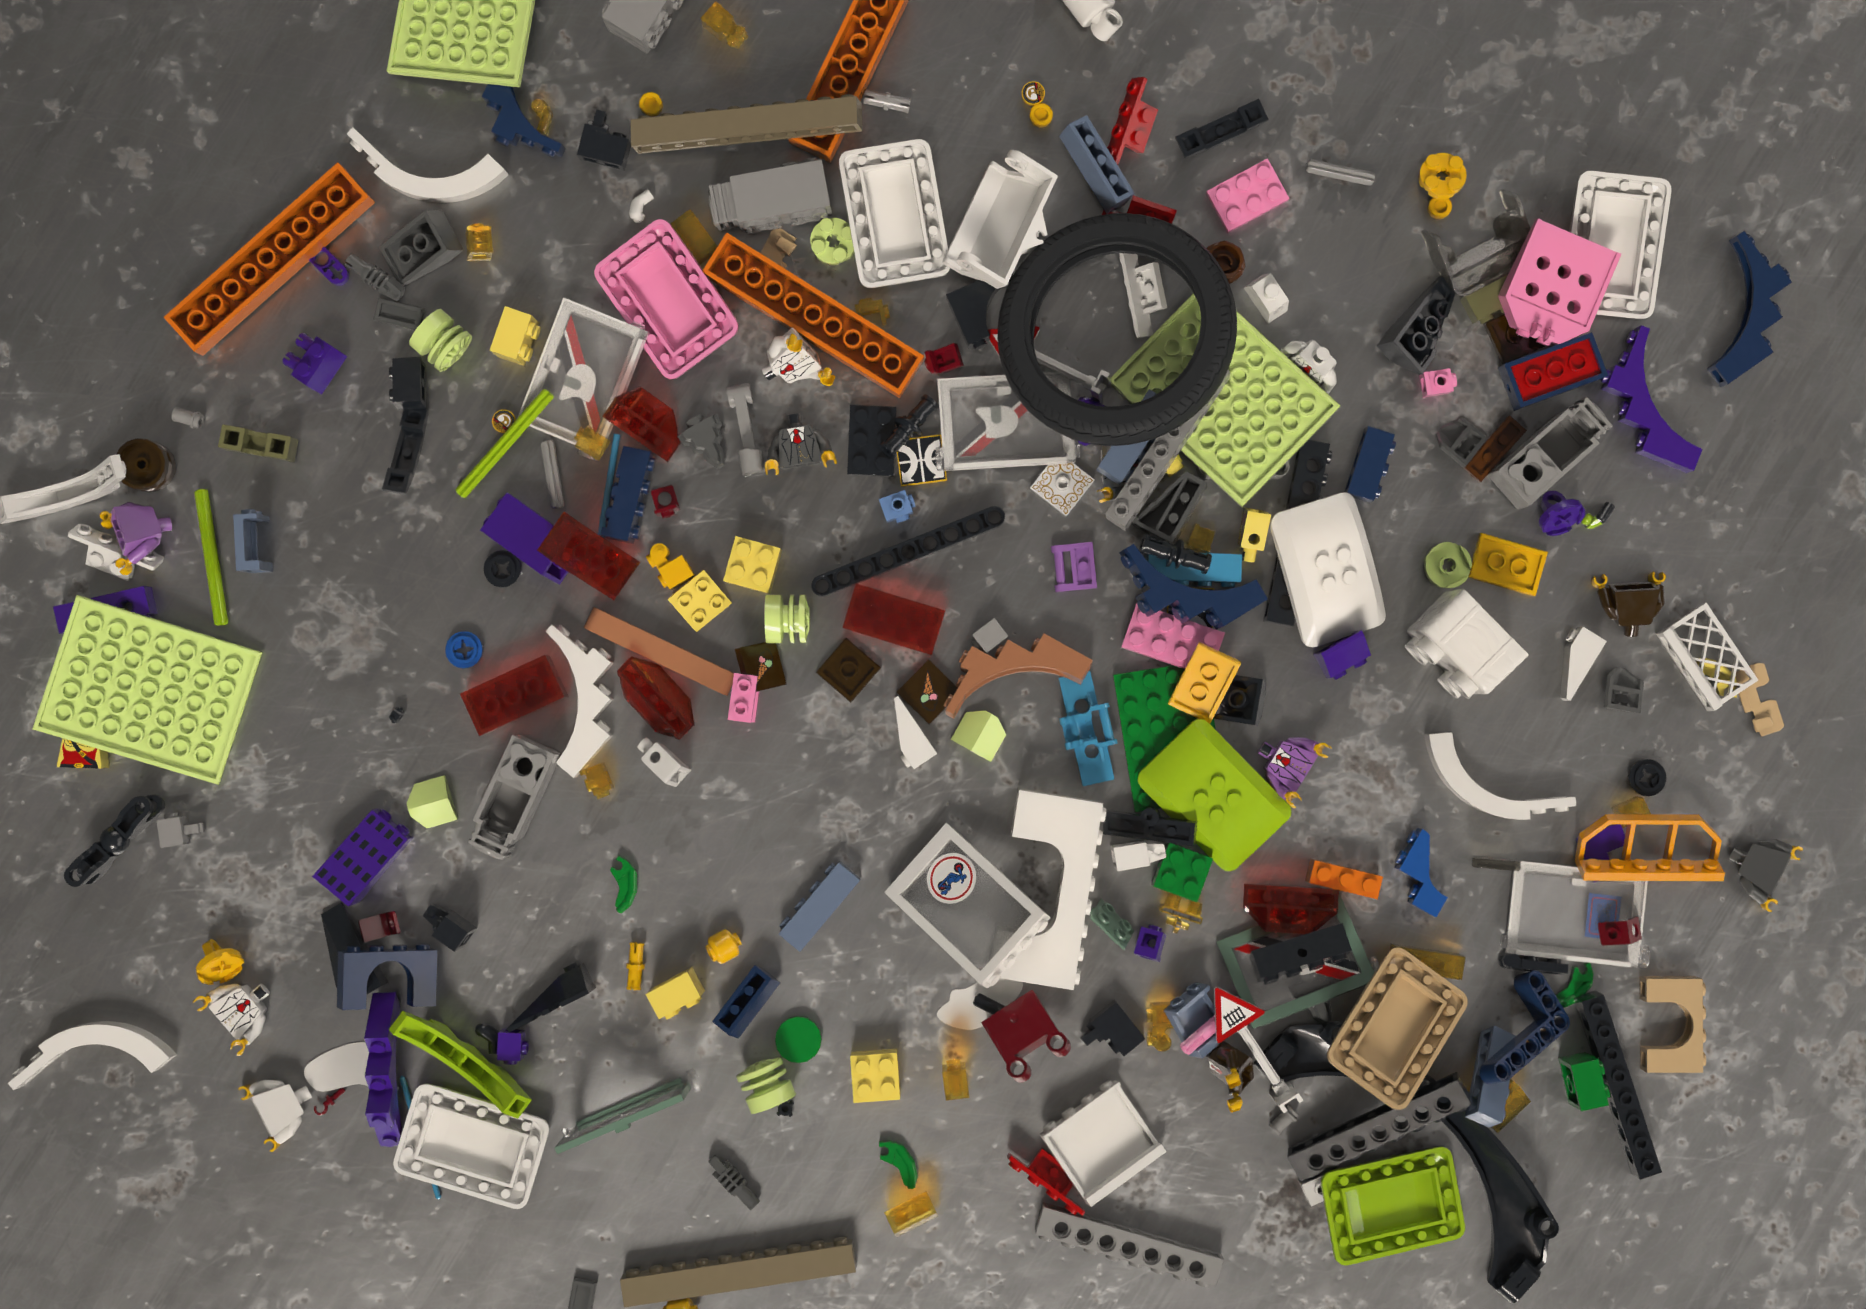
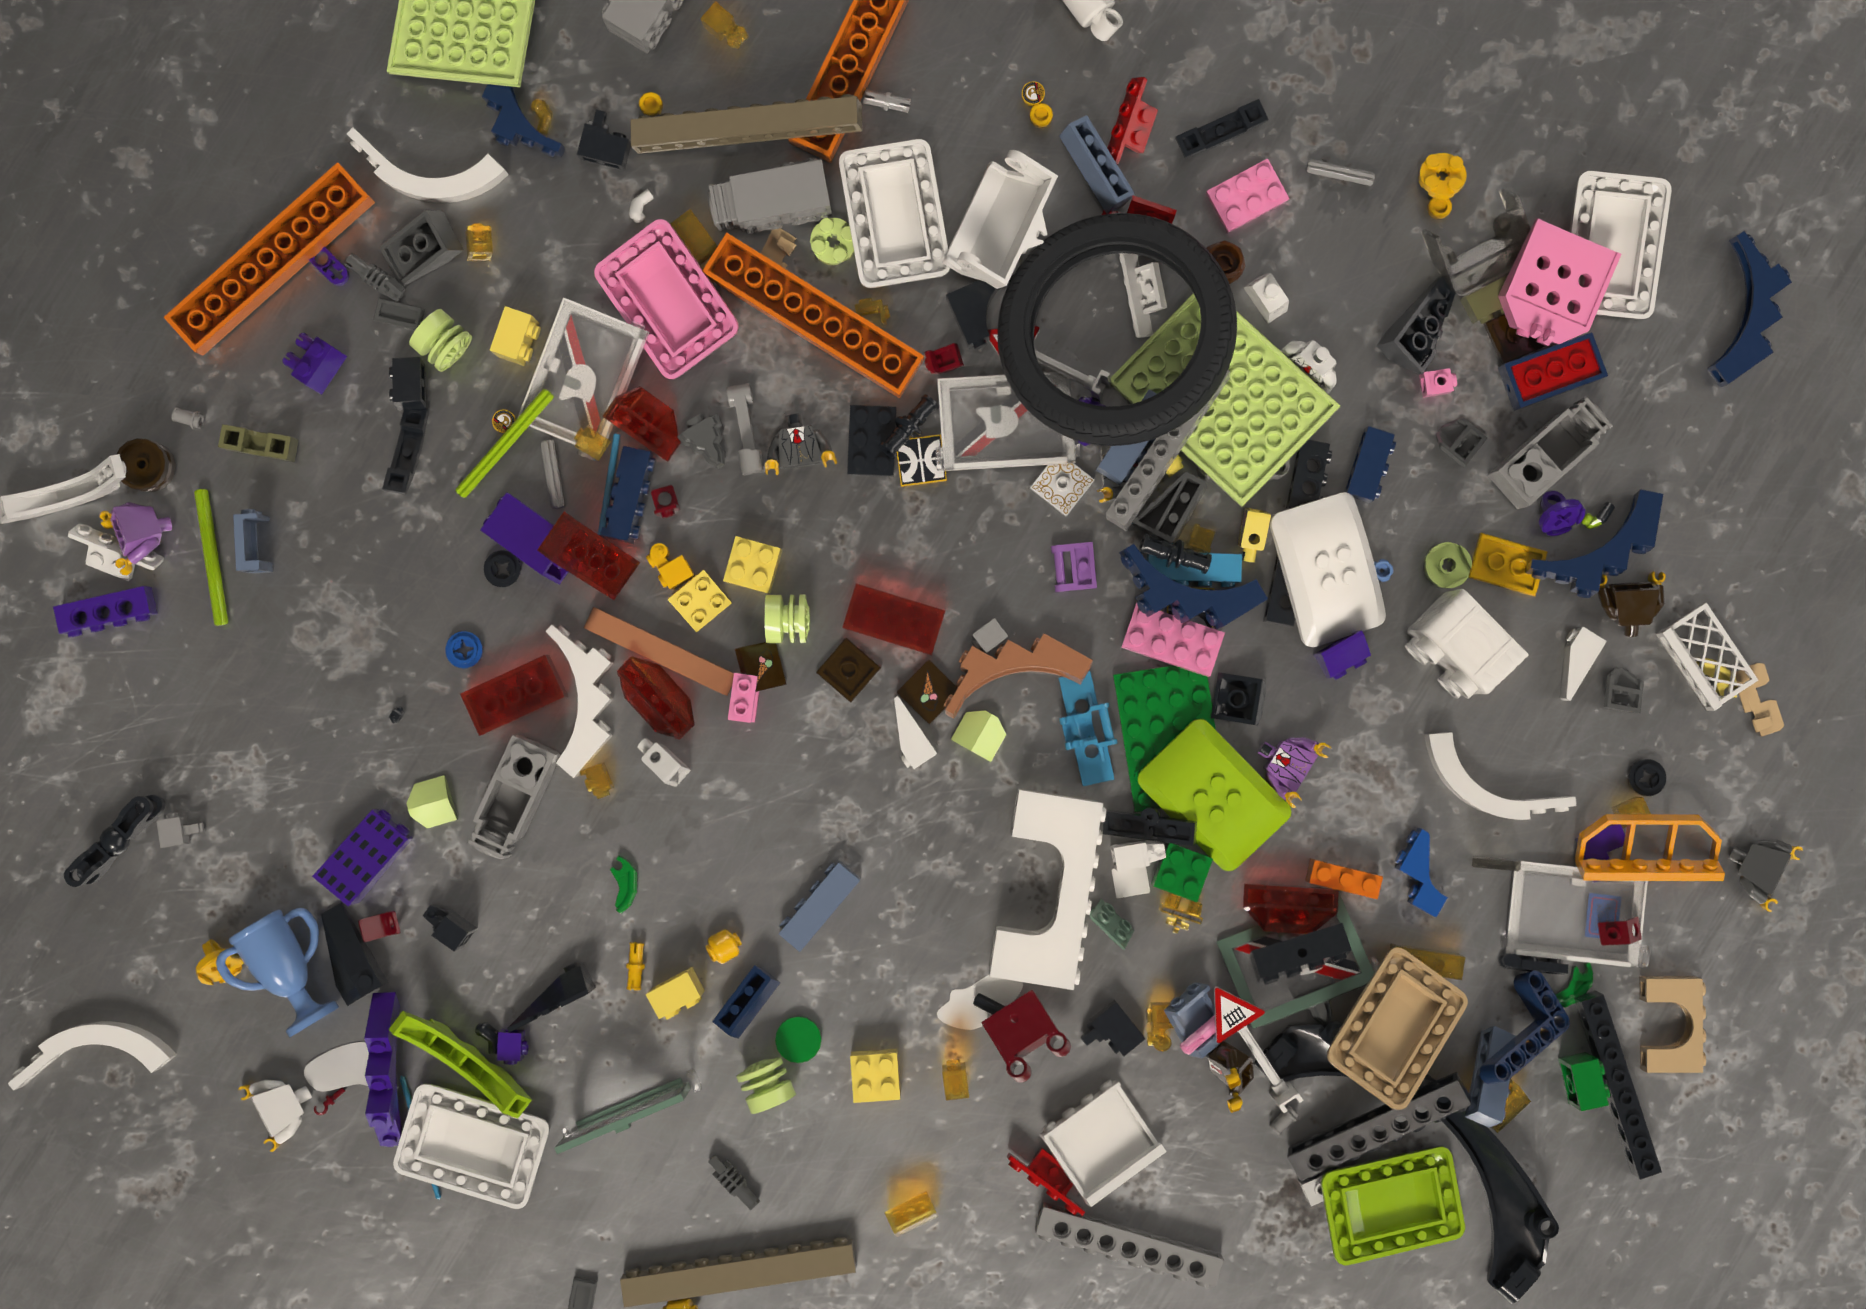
(81, 756): torso -> none
(147, 690): yellowish green tile -> none
(238, 1010): white torso -> none
(278, 963): none -> medium blue piece
(357, 964): dark blue arch -> none
(785, 1109): black piece -> none
(795, 360): white torso -> none
(897, 506): medium blue brick -> none
(902, 1160): green piece -> none
(920, 551): black beam -> none
(967, 906): window -> none
(1130, 882): none -> white sticker
(1142, 946): dark purple brick -> none
(1204, 682): yellow tile -> none
(1386, 566): none -> medium blue plate
(1494, 448): reddish brown tile -> none
(1585, 572): none -> dark blue arch
(1638, 410): dark purple arch -> none

